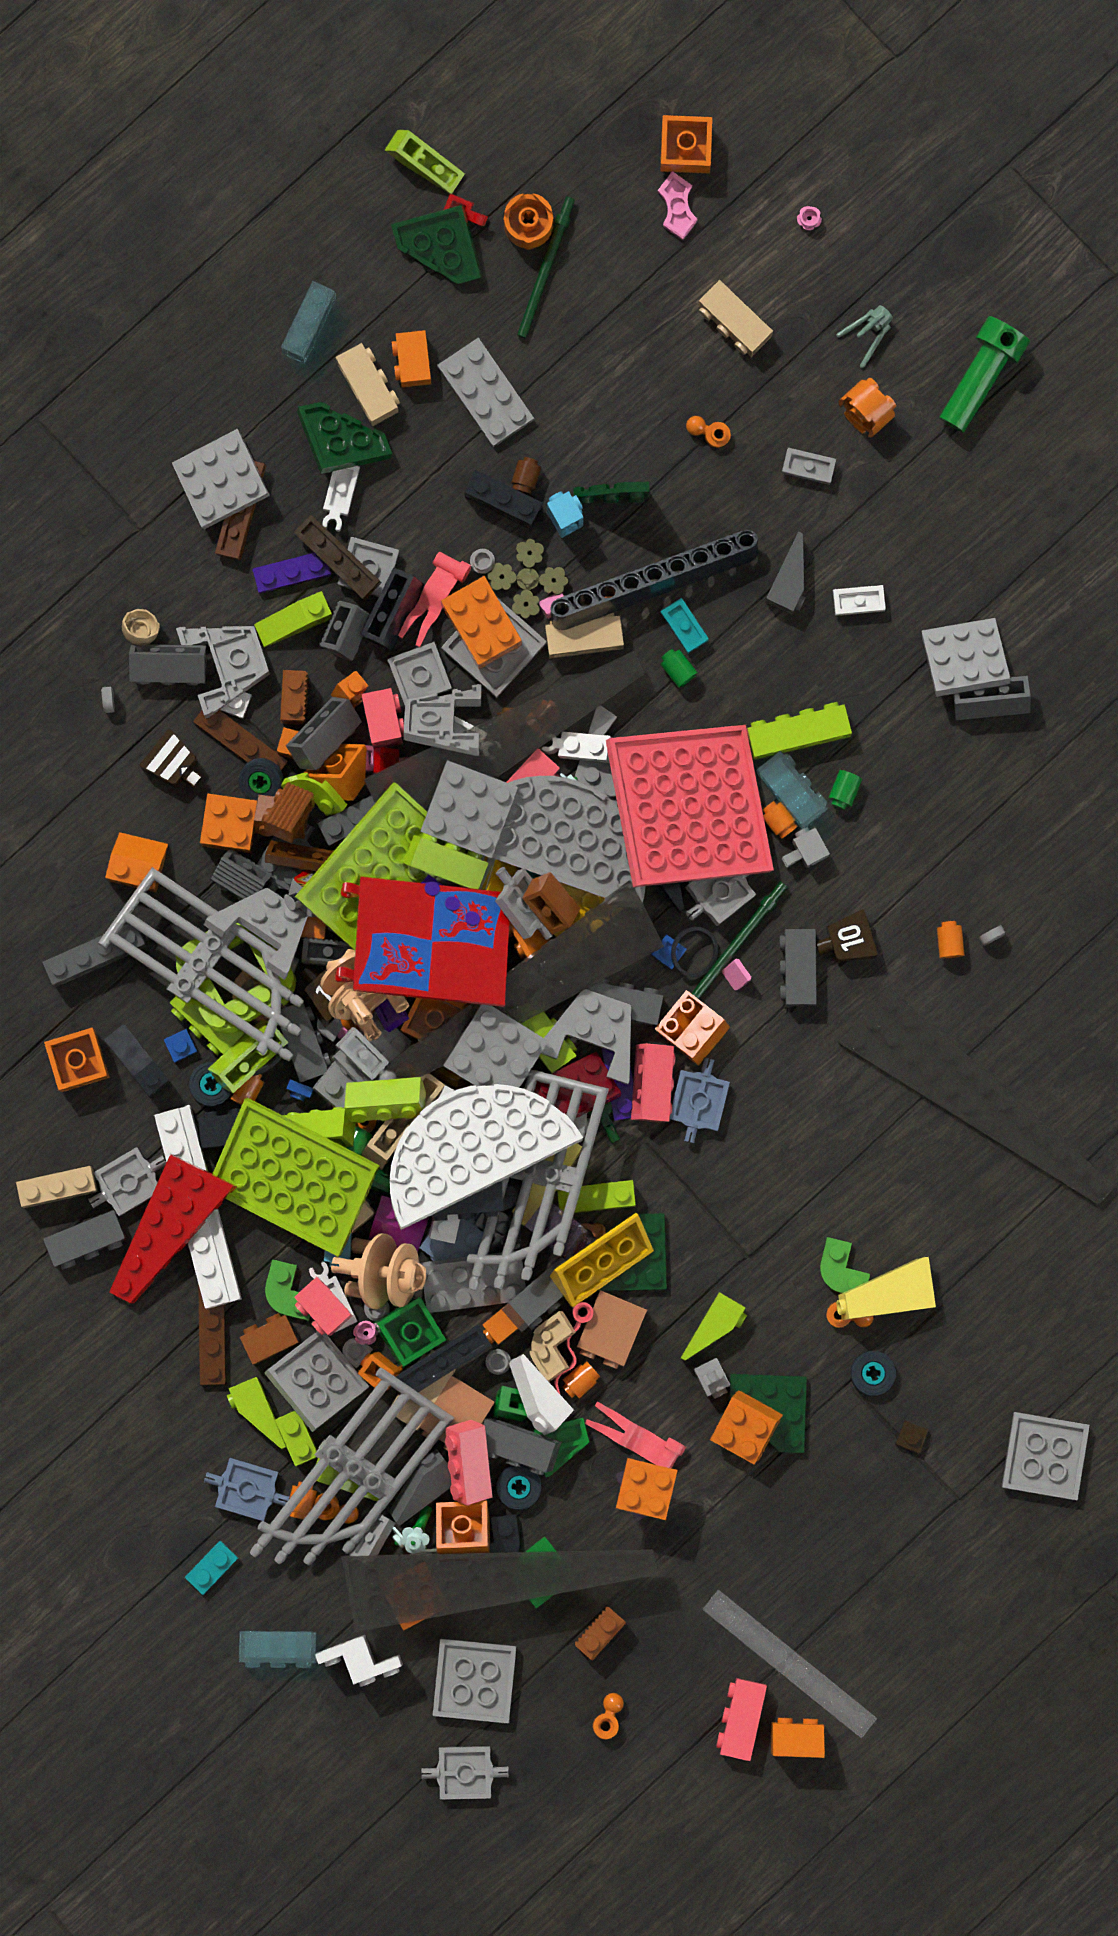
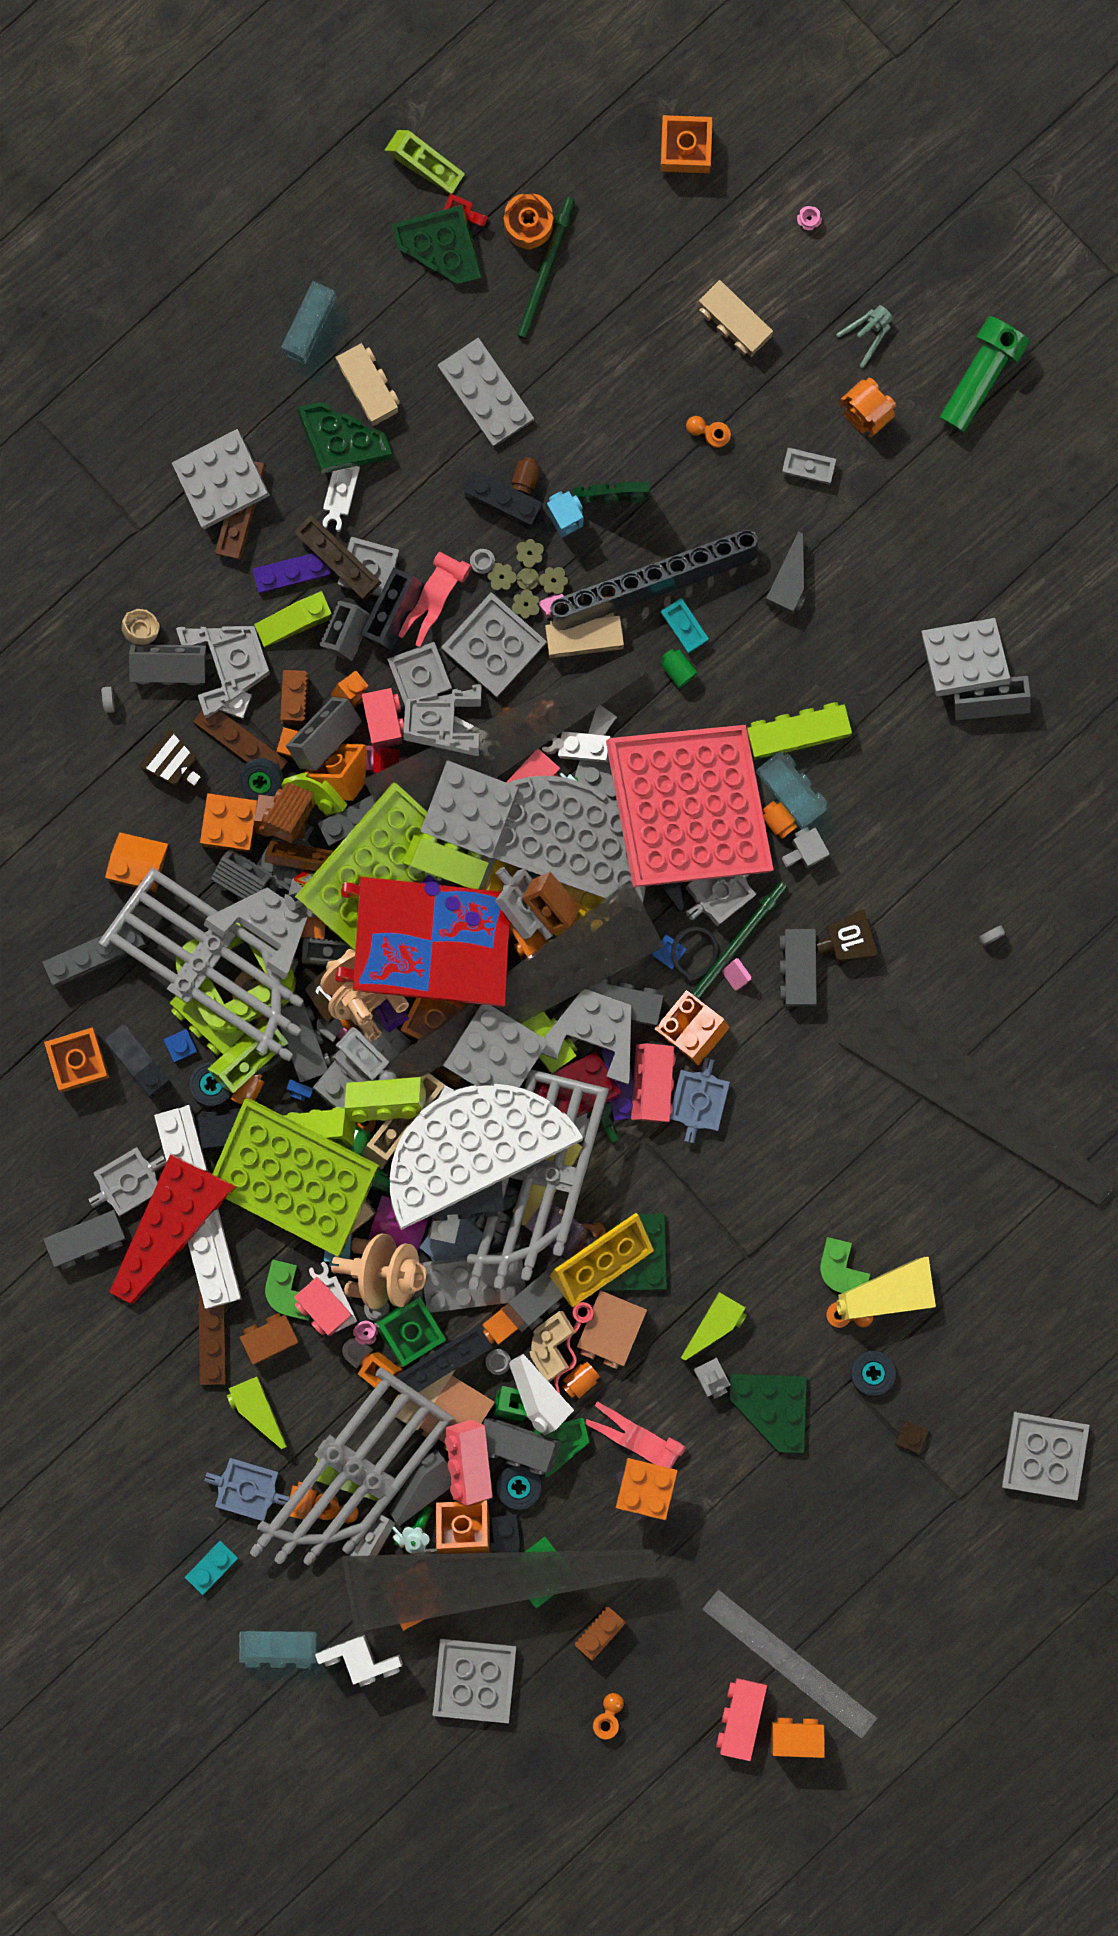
(57, 1187): tan brick -> none
(296, 1438): lime brick -> none
(316, 1380): light grey plate -> none
(413, 359): orange brick -> none
(464, 1772): light grey plate -> none
(481, 622): orange brick -> none
(601, 1197): lime slope -> none
(679, 217): bright pink tile -> none
(746, 1427): orange brick -> none
(844, 789): green brick -> none
(859, 600): white plate -> none
(950, 940): orange brick -> none

